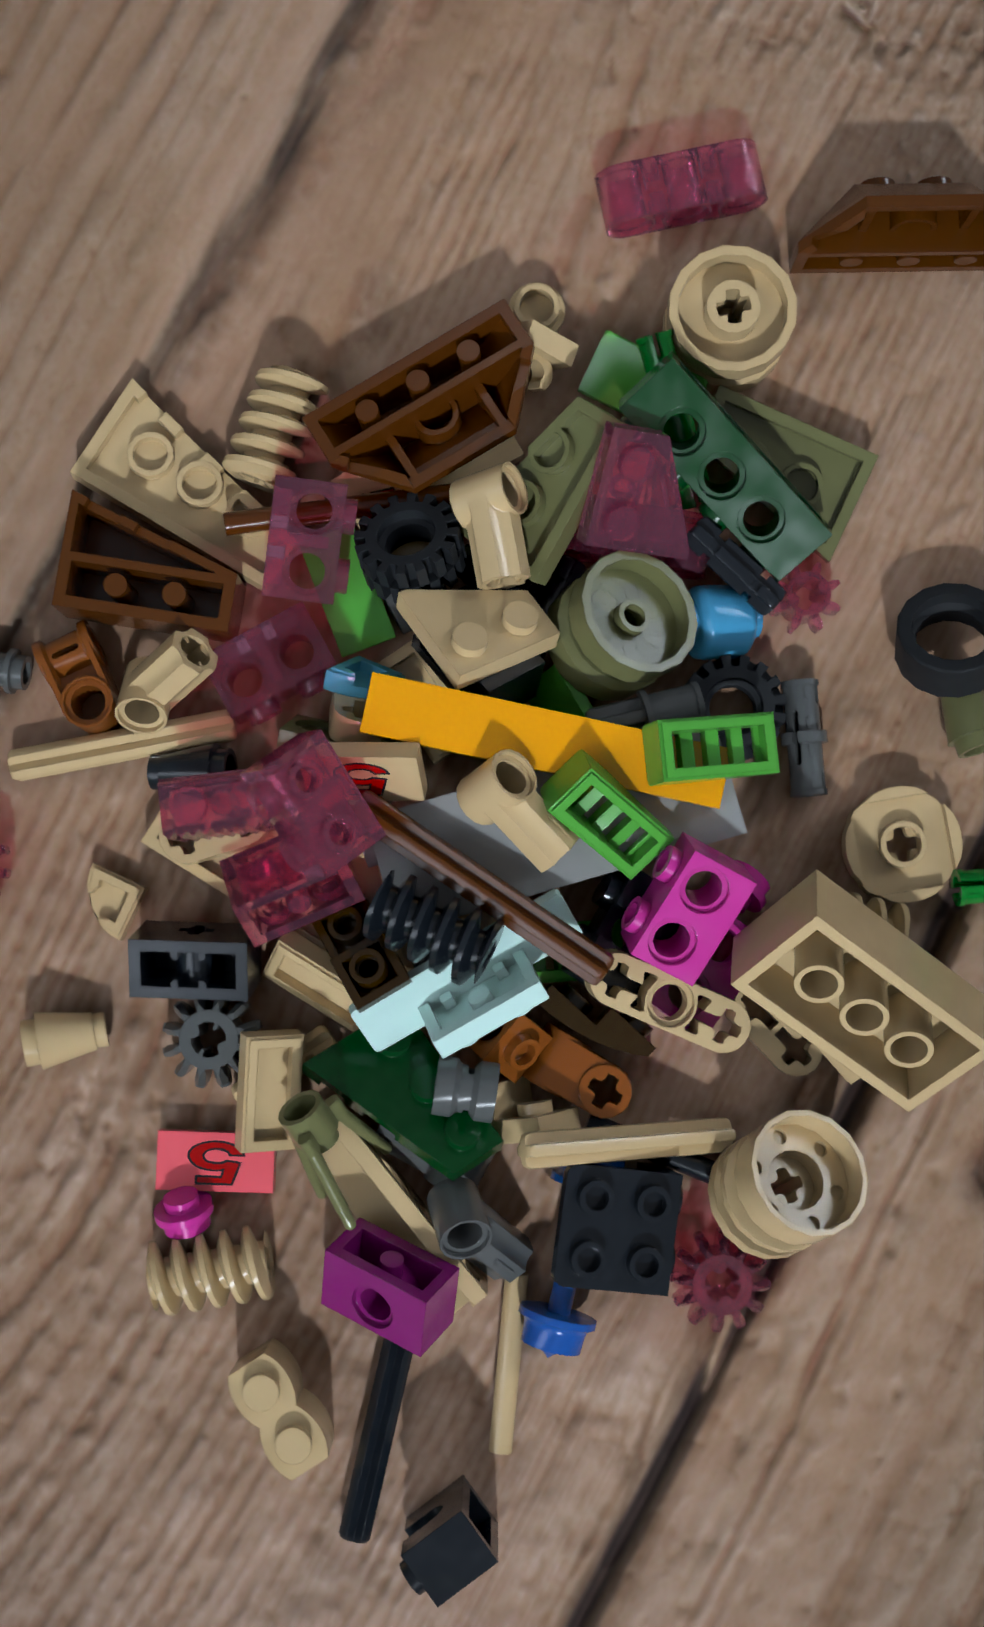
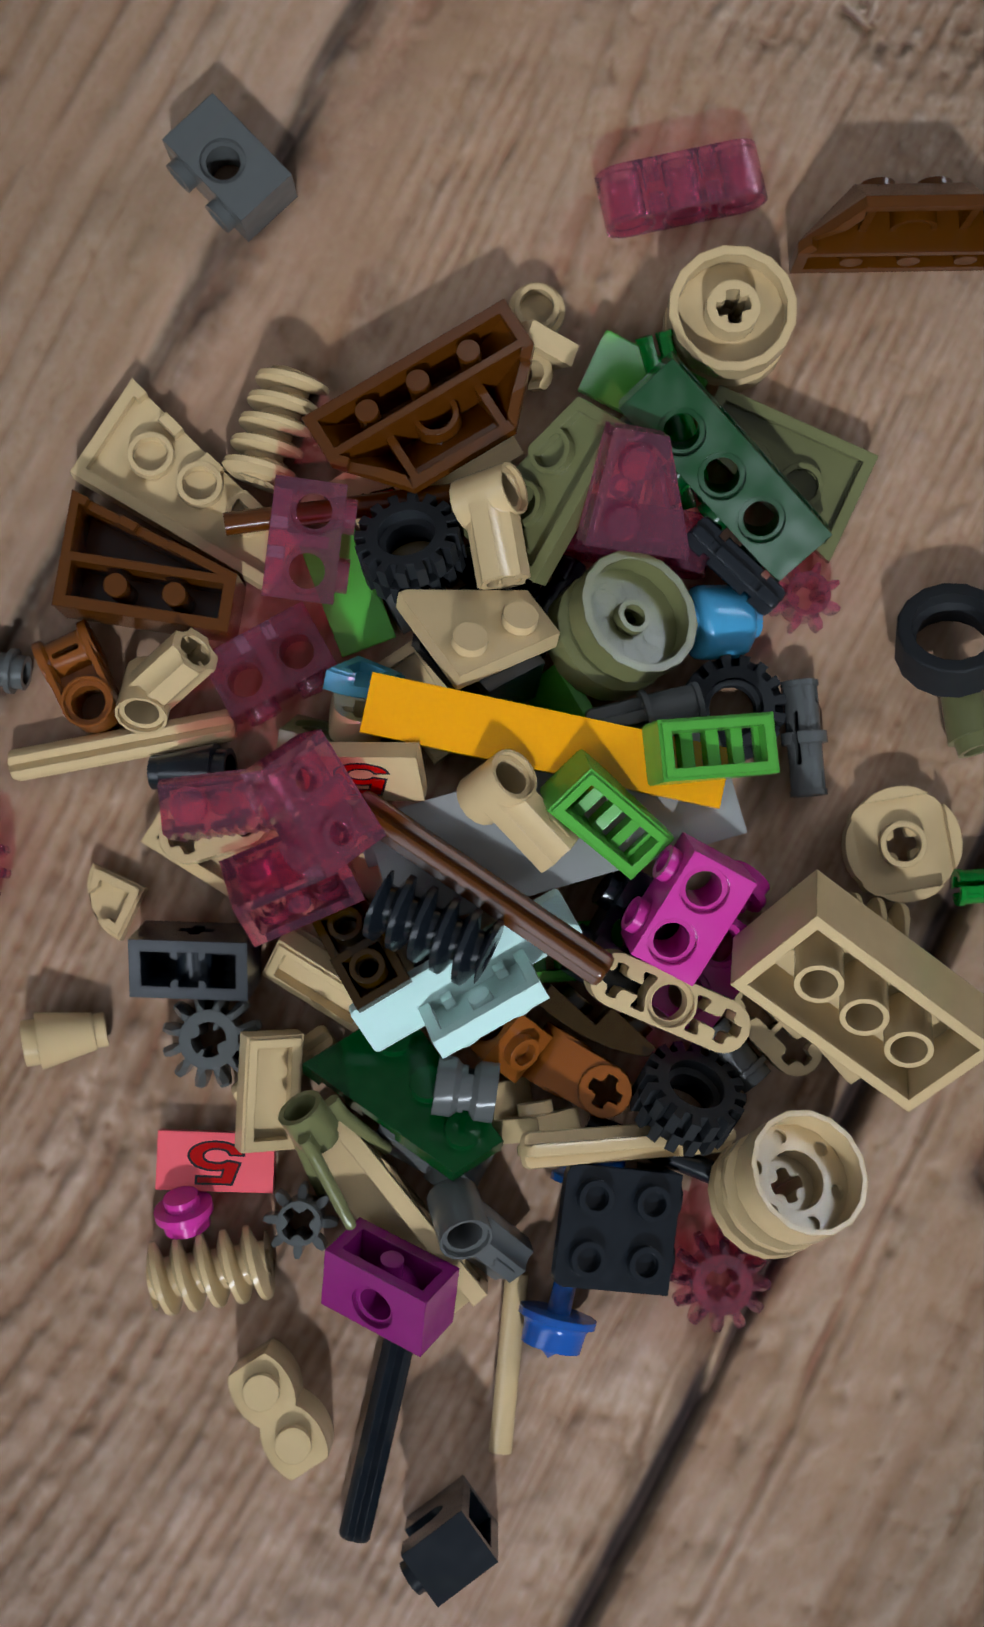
(217, 138): none -> dark grey brick
(302, 1236): none -> dark grey gear
(673, 1117): none -> black tyre
(744, 1060): none -> dark grey pin

